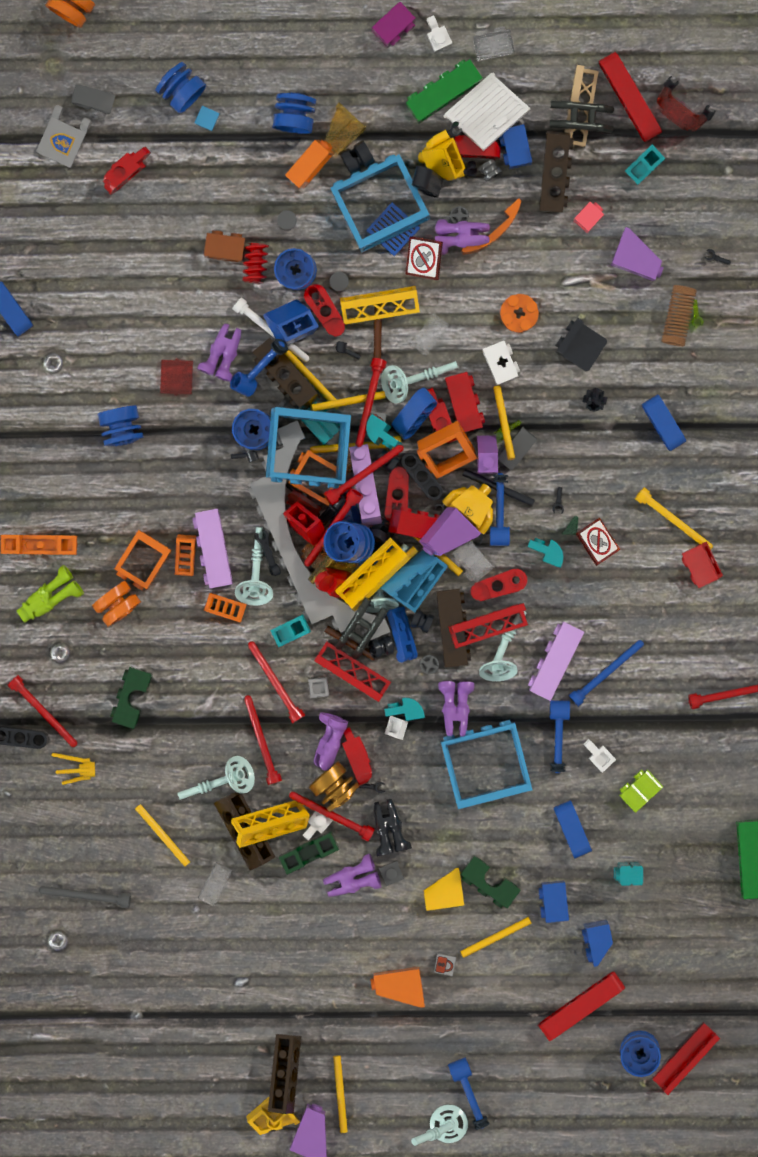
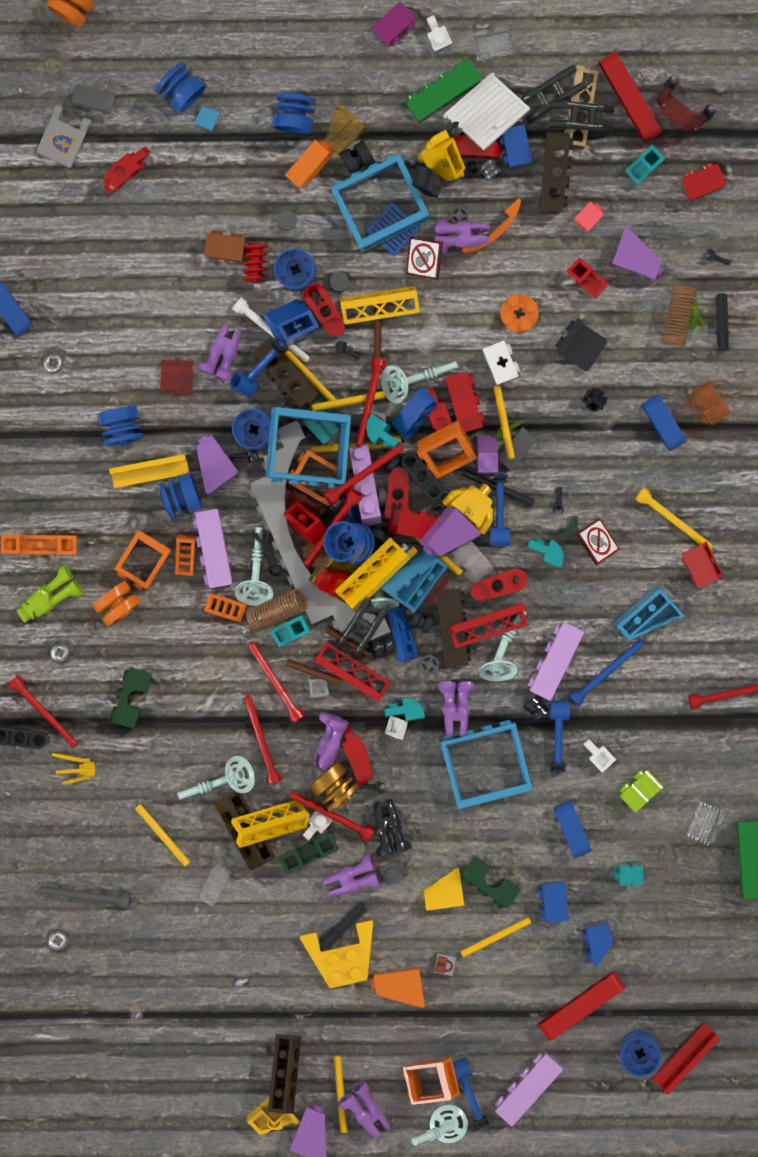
(149, 471): none -> yellow fence
(180, 496): none -> blue wheel
(214, 464): none -> medium lavender slope
(265, 613): none -> medium nougat piece
(314, 672): none -> reddish brown bar
(342, 964): none -> yellow wing
(343, 925): none -> black axle
(372, 1113): none -> medium lavender piece
(382, 494): none -> dark grey tile
(438, 587): none -> clear red piece
(447, 1080): none -> orange window
(528, 1088): none -> lavender brick
(535, 703): none -> black wheel
(562, 95): none -> pearl dark grey piece
(586, 278): none -> red brick
(648, 613): none -> dark azure wedge
(703, 182): none -> red brick
(704, 823): none -> clear brick
(709, 403): none -> clear orange brick
(722, 322): none -> black axle

